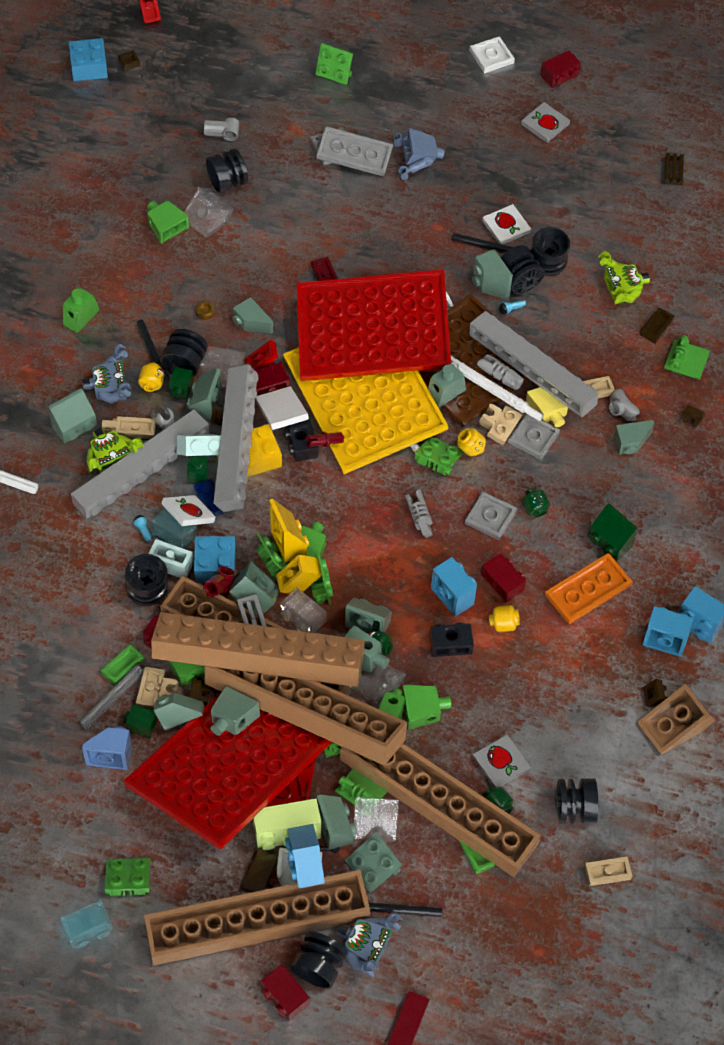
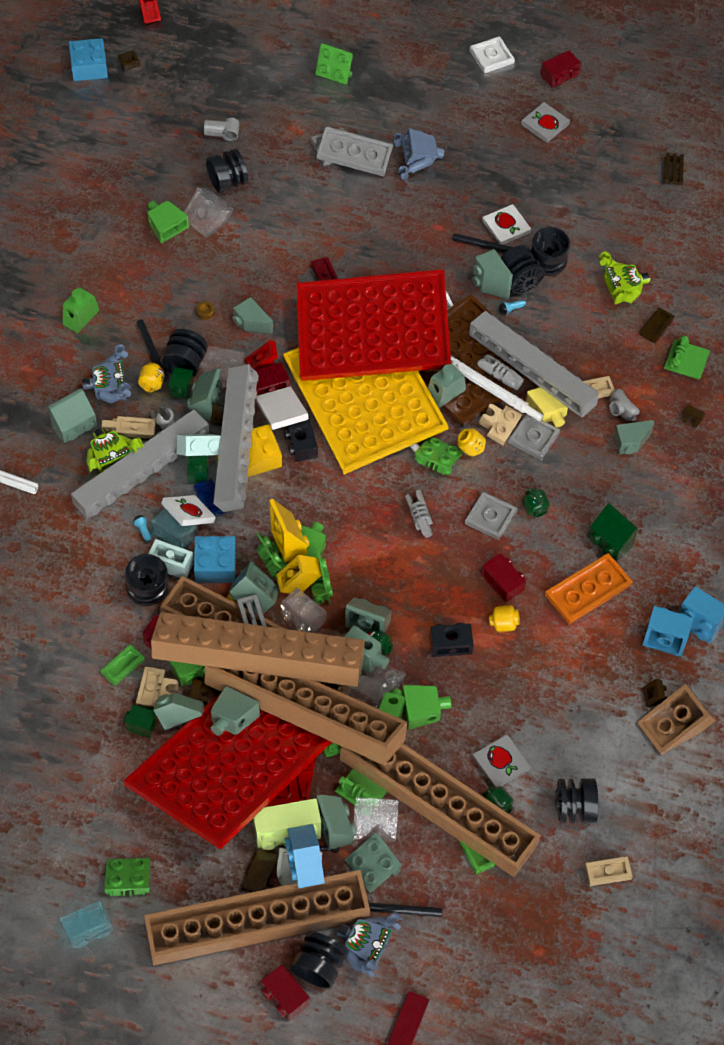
(109, 749): medium blue slope -> none
(111, 696): light grey axle -> none
(219, 582): dark red piece -> none
(325, 439): dark red axle -> none
(453, 586): dark azure brick -> none

